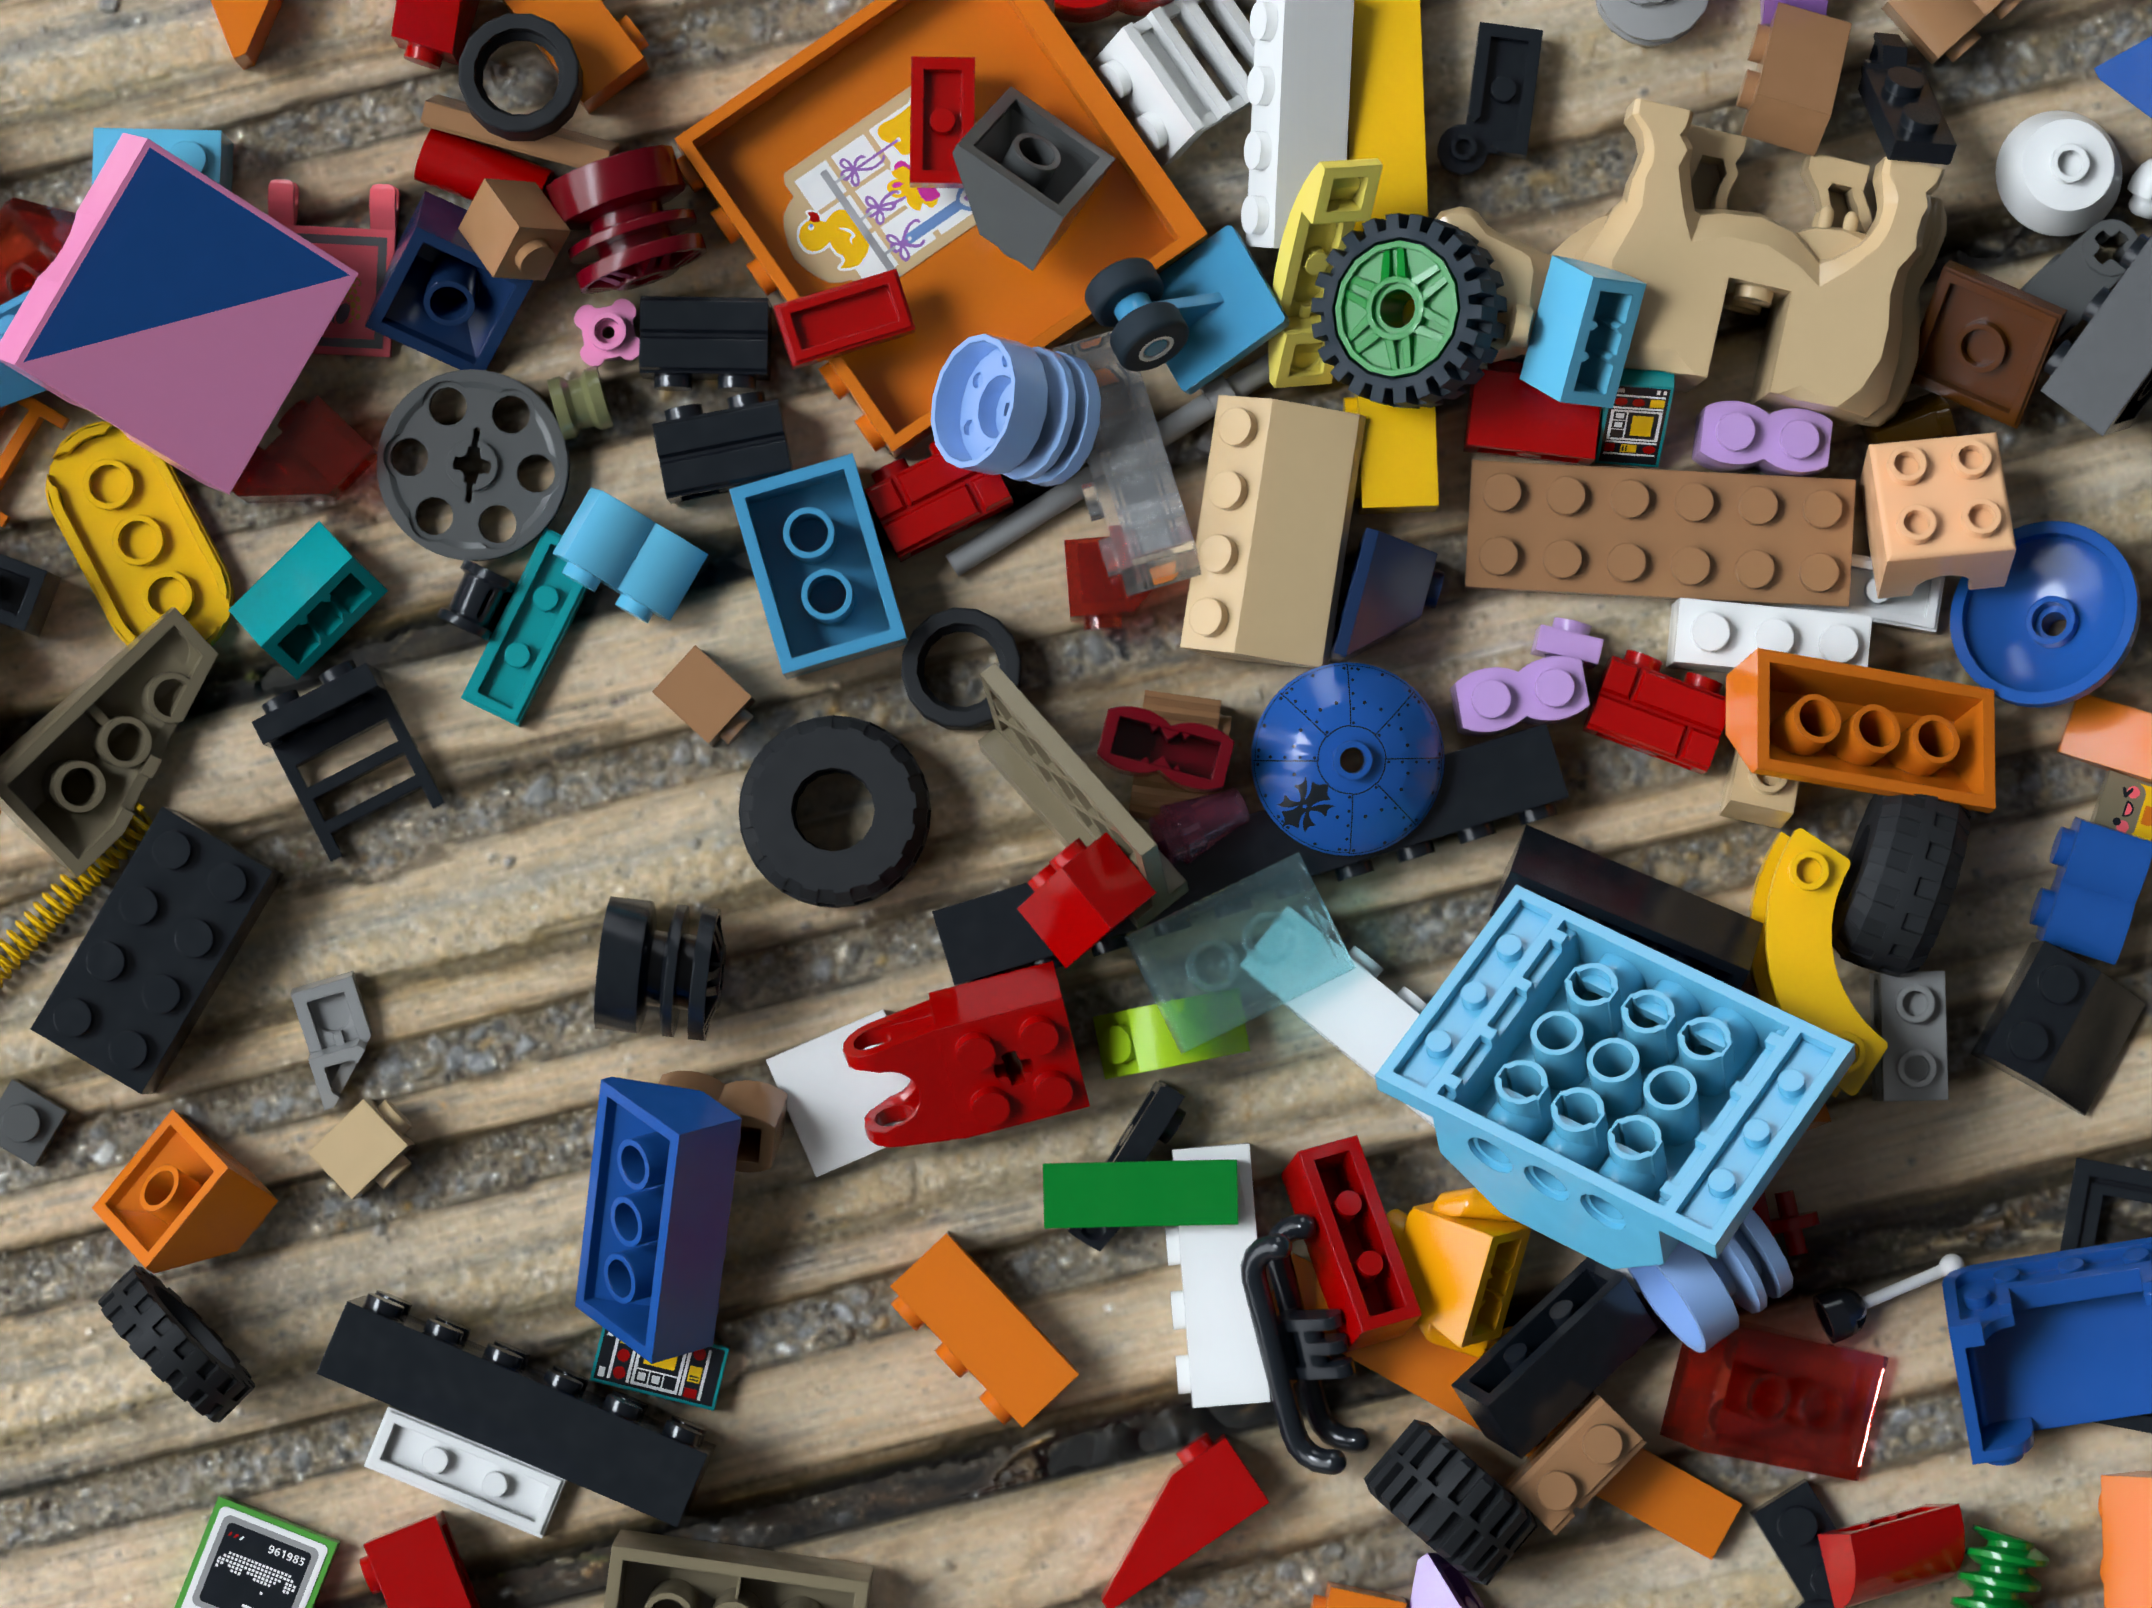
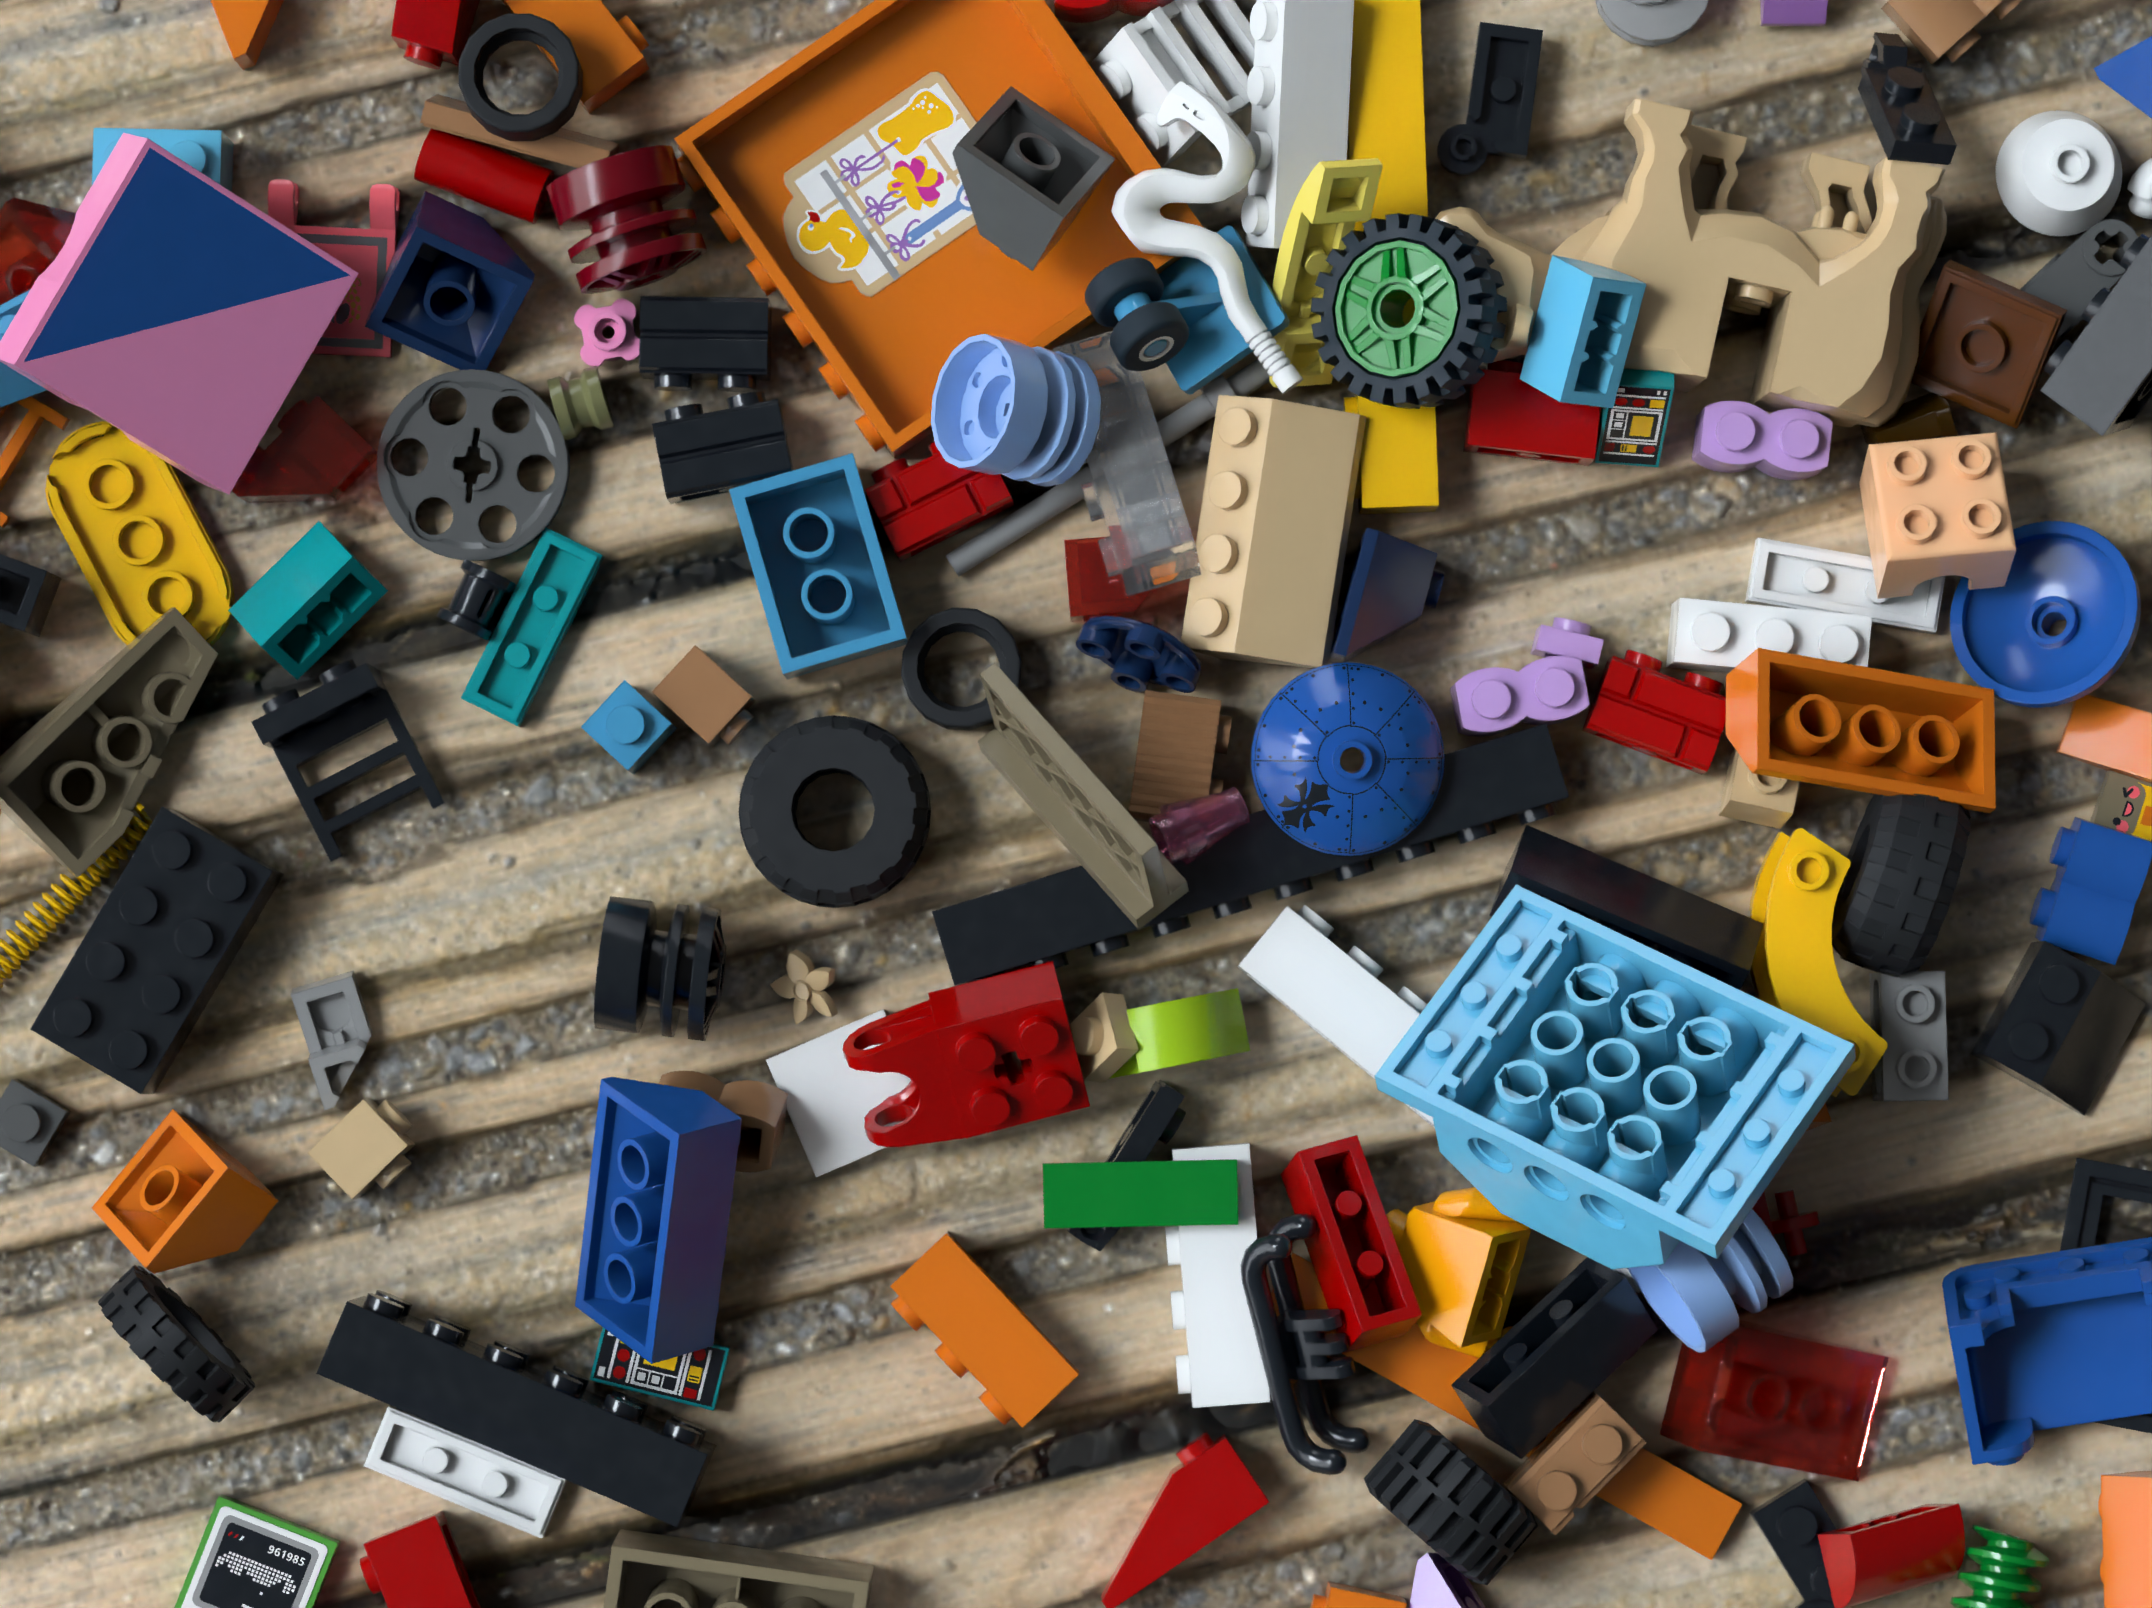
(514, 229): medium nougat brick -> none
(628, 727): none -> dark azure brick
(629, 555): medium azure brick -> none
(806, 986): none -> tan plant
(844, 319): red tile -> none
(939, 118): red plate -> none
(1084, 897): red brick -> none
(1103, 1037): none -> tan plate
(1139, 216): none -> white animal
(1140, 654): none -> dark blue dish
(1183, 754): dark red brick -> none
(1239, 952): clear light blue tile -> none
(1660, 534): medium nougat plate -> none
(1795, 78): medium nougat brick -> none
(1844, 1310): hinge -> none

